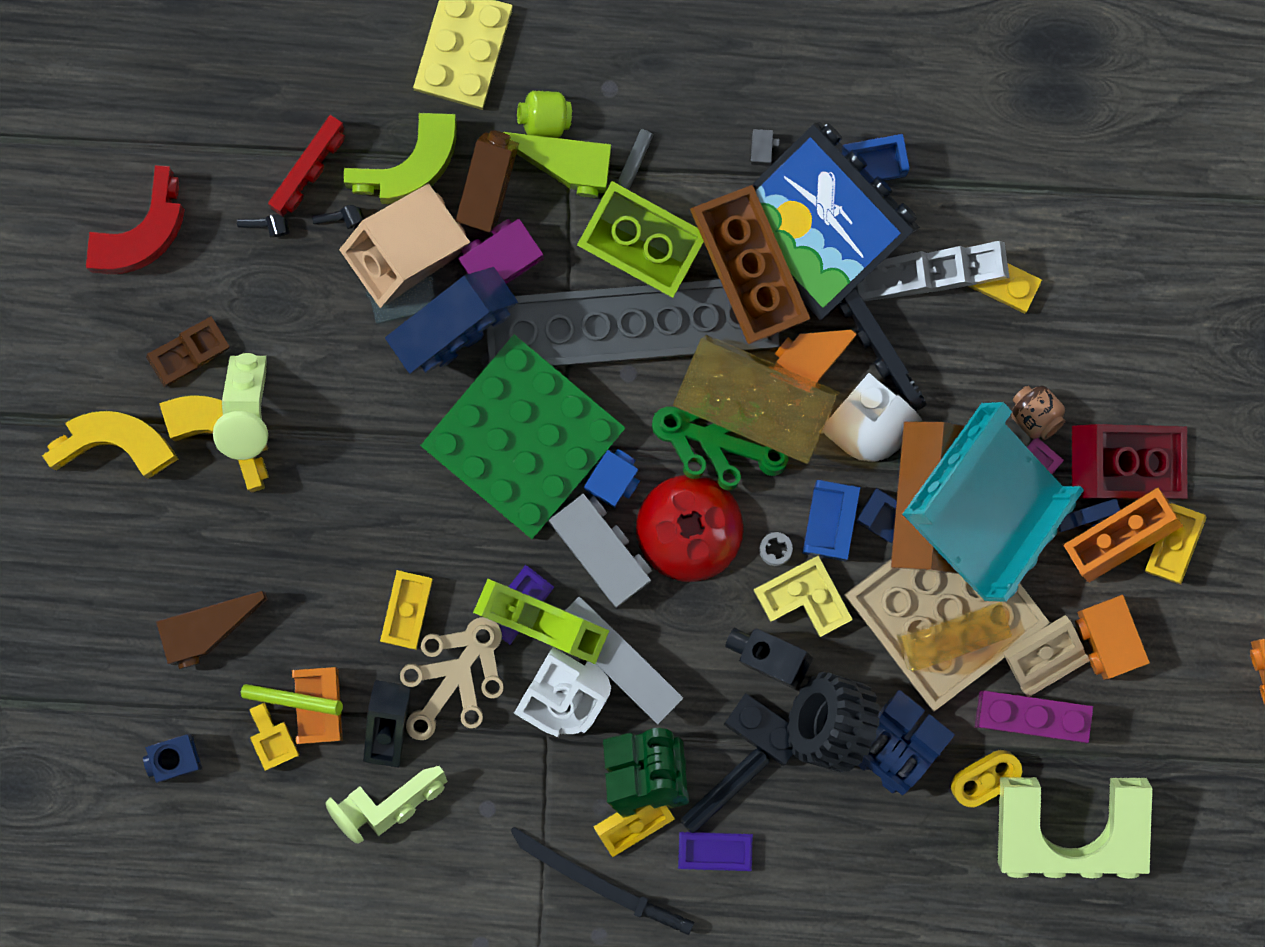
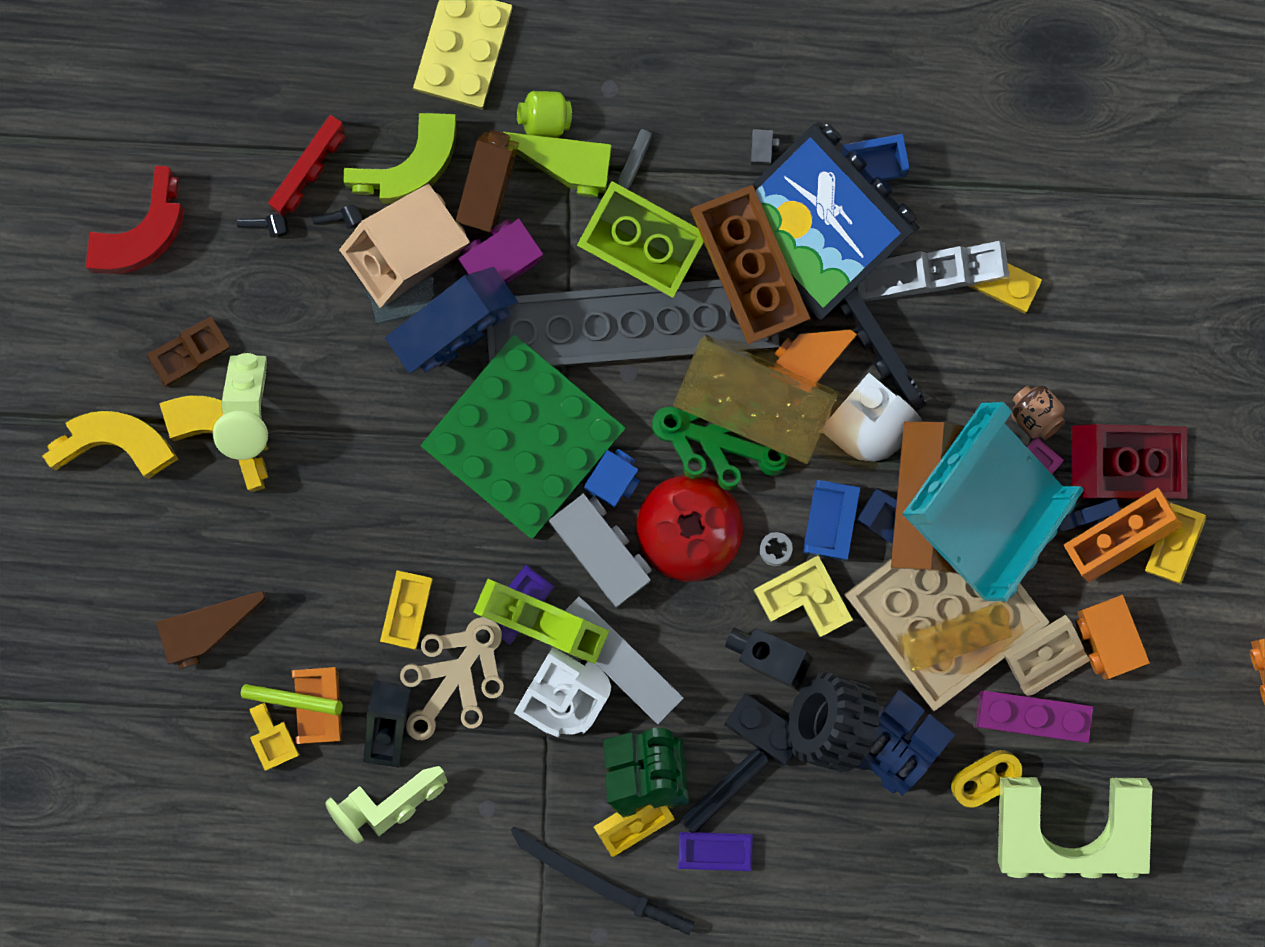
(188, 755): dark blue brick -> none

